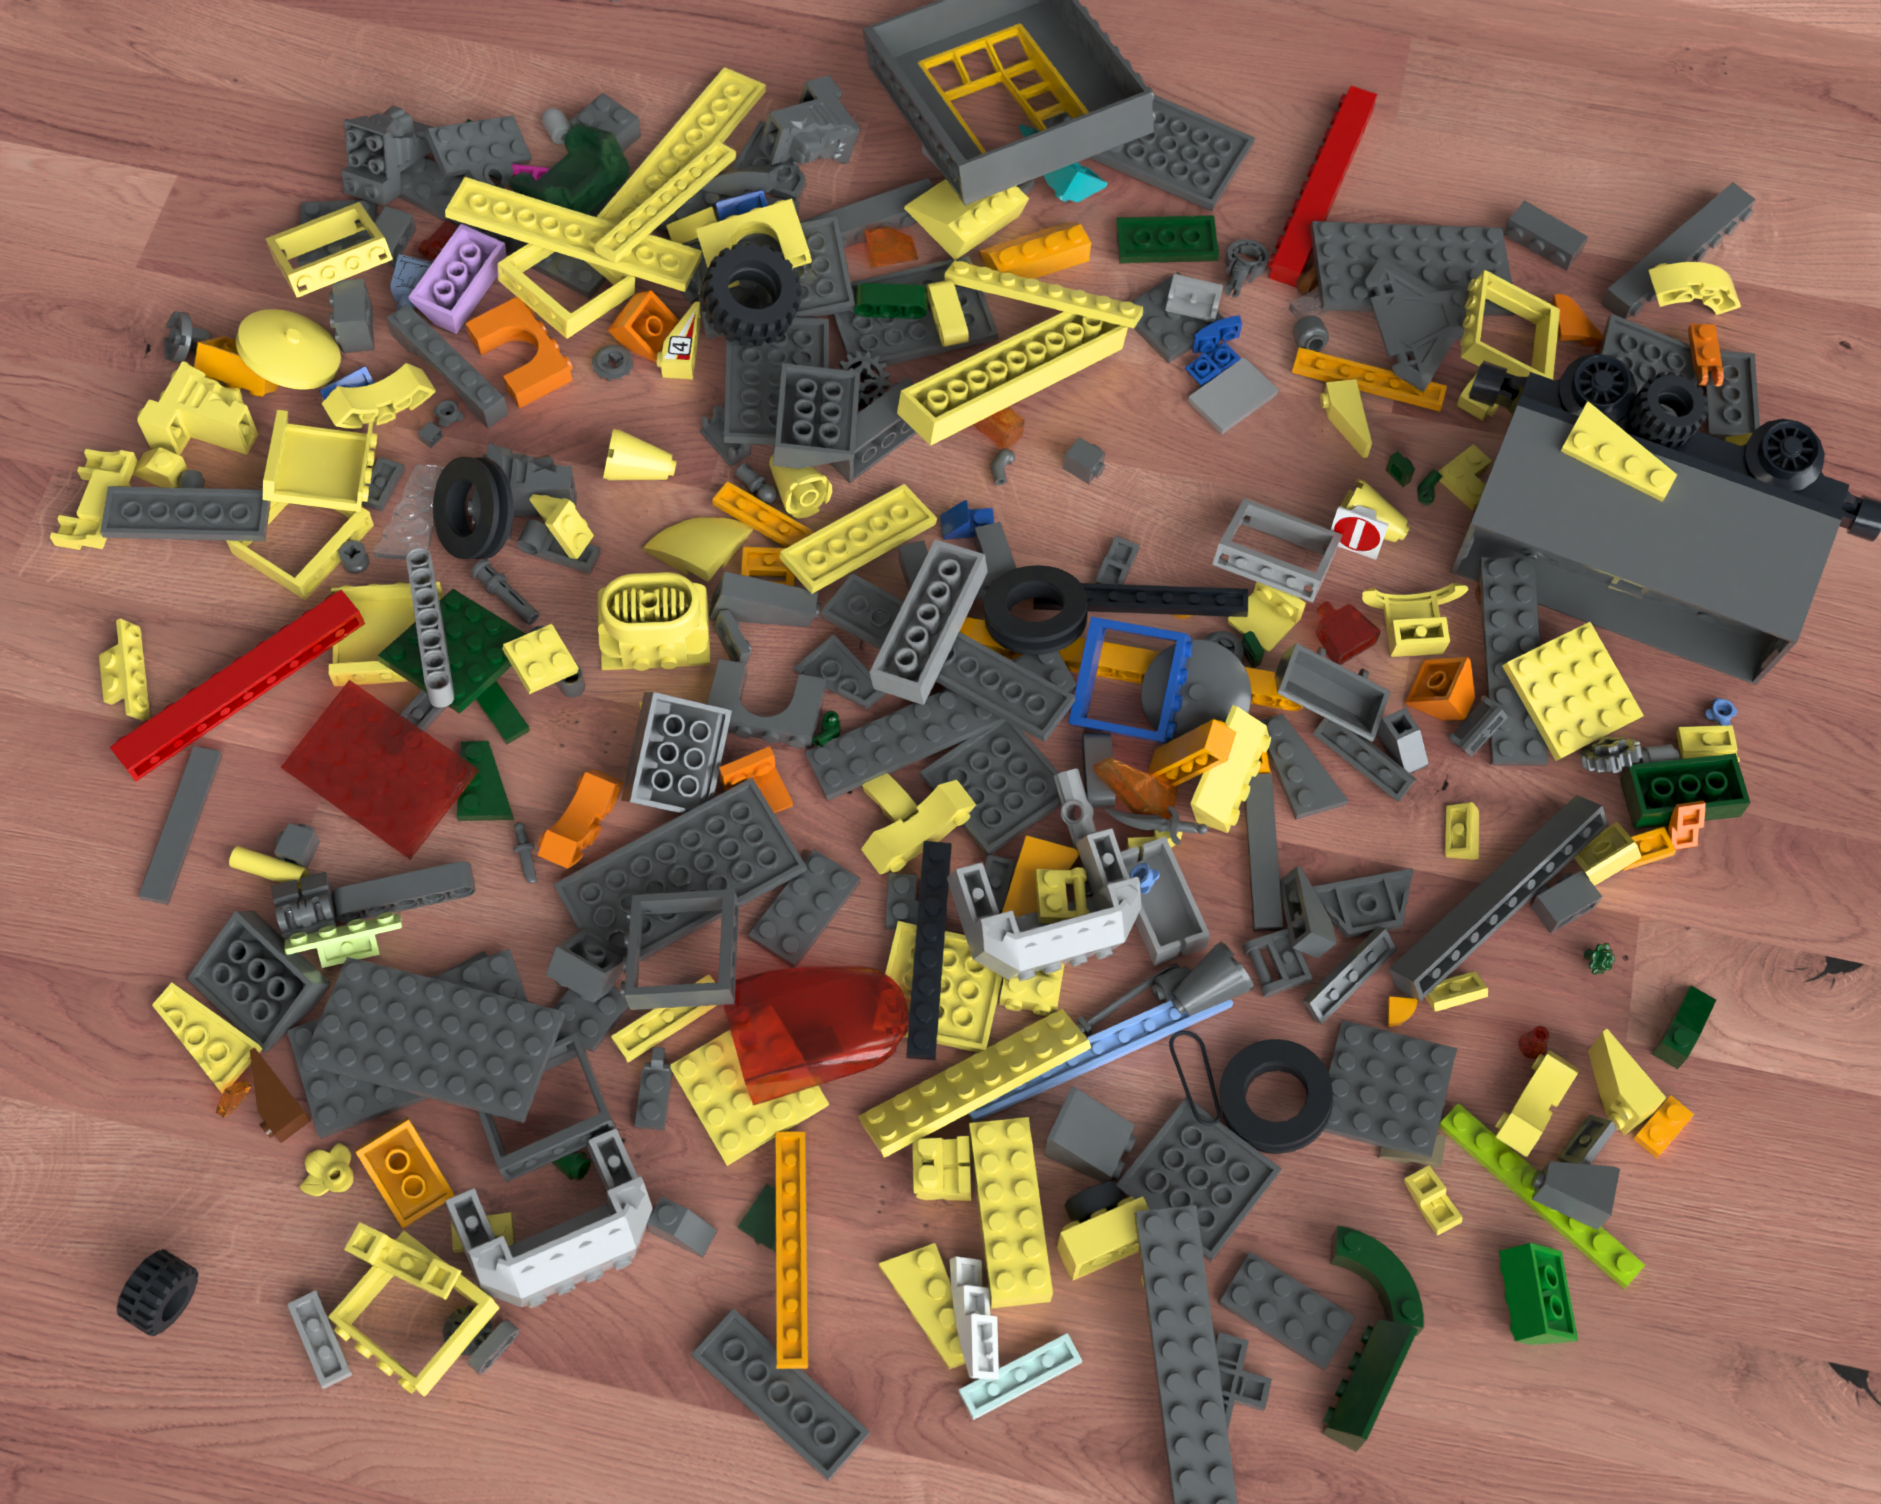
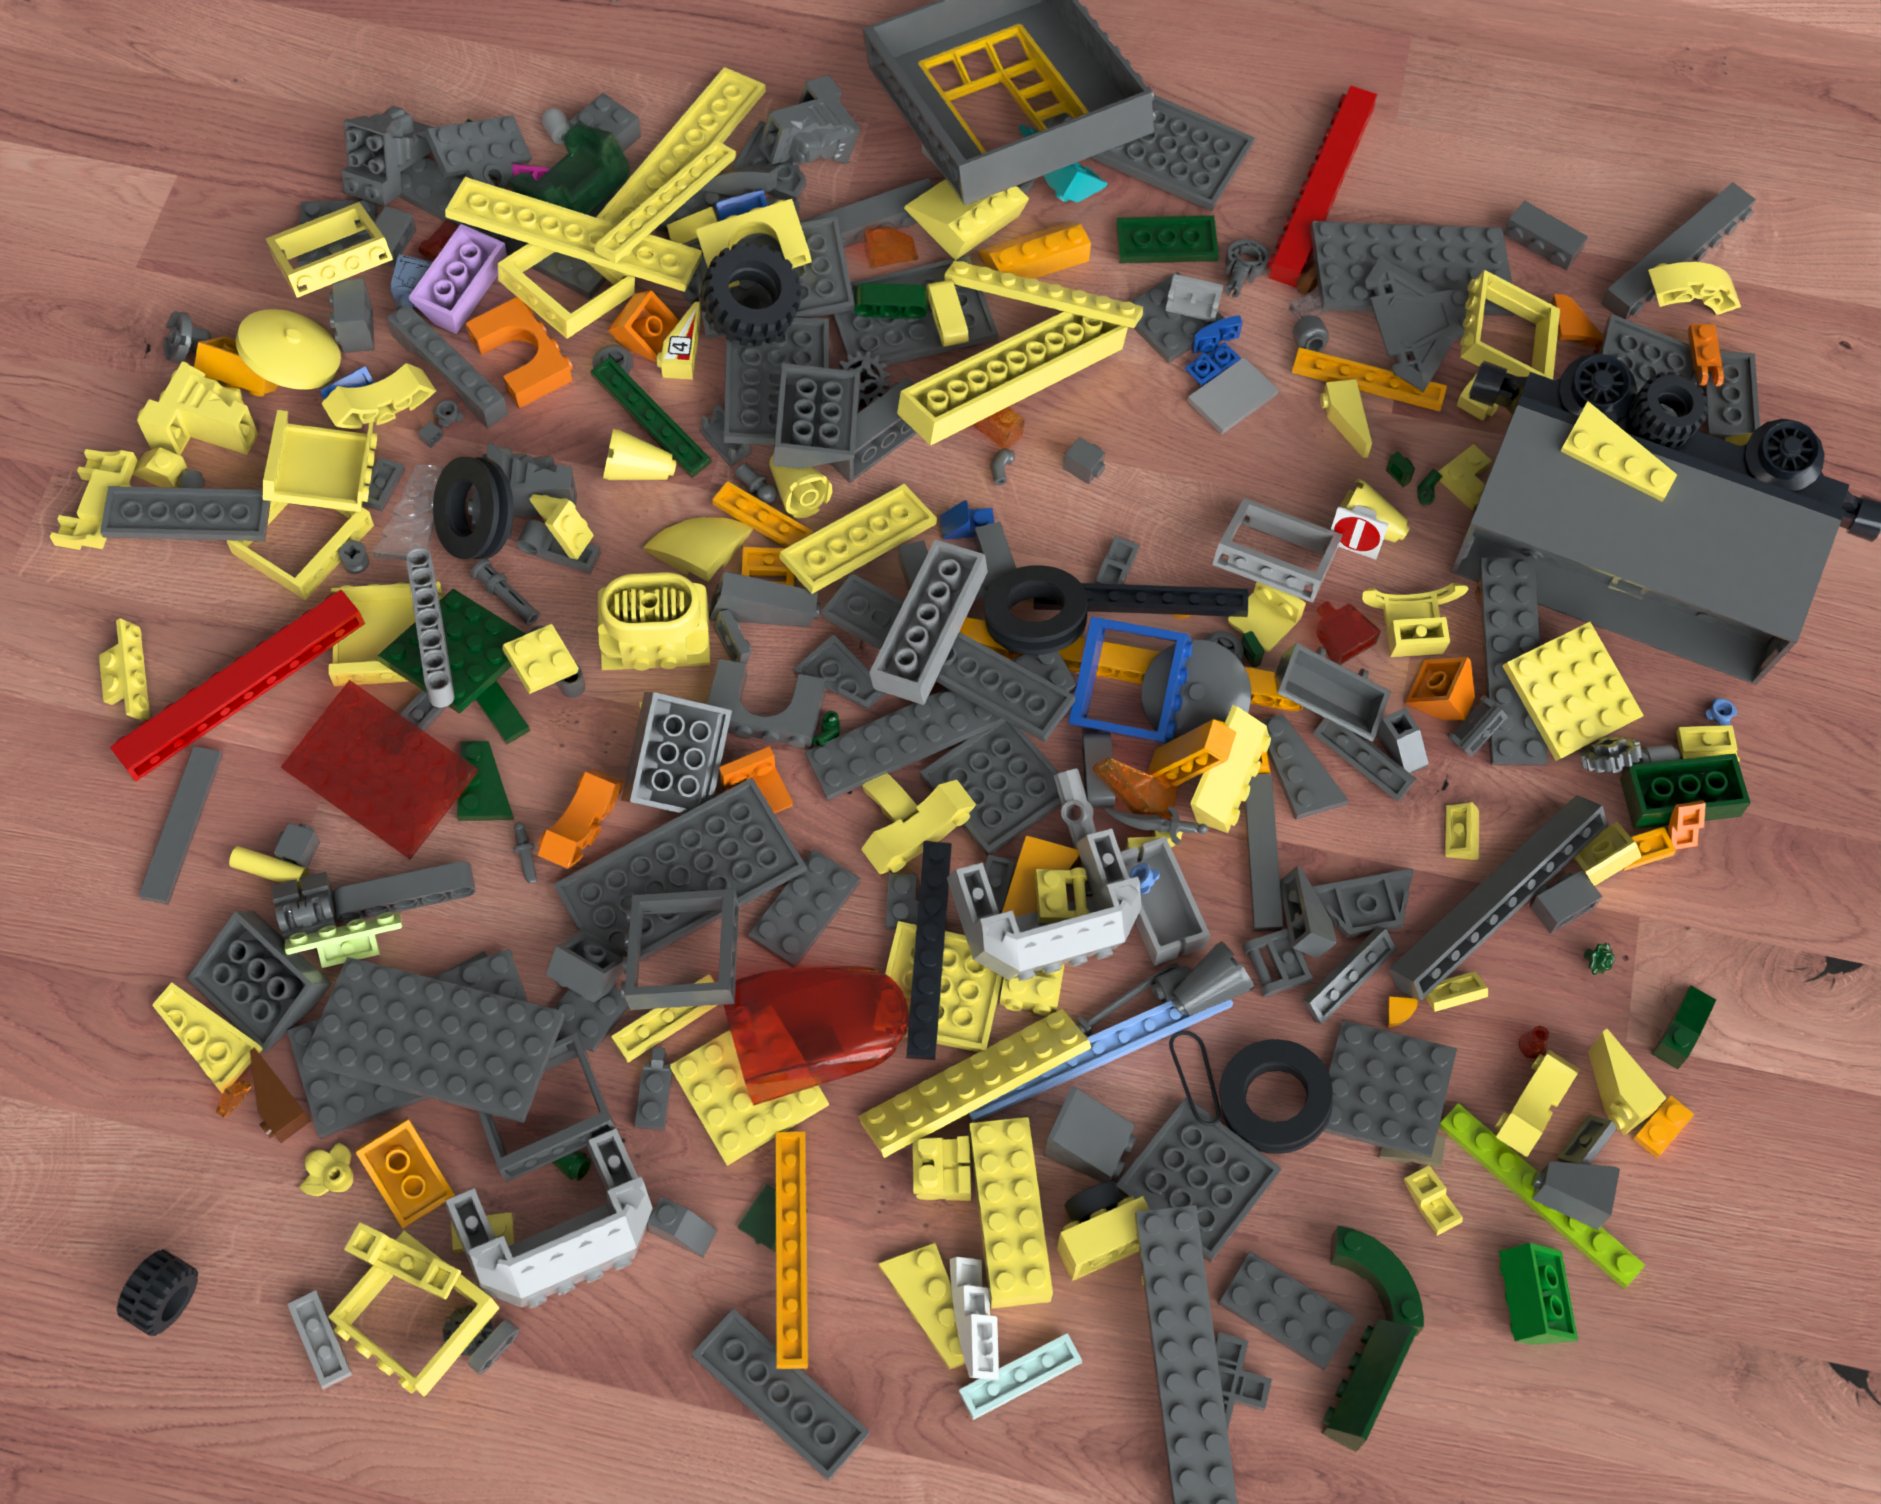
(651, 417): none -> dark green tile

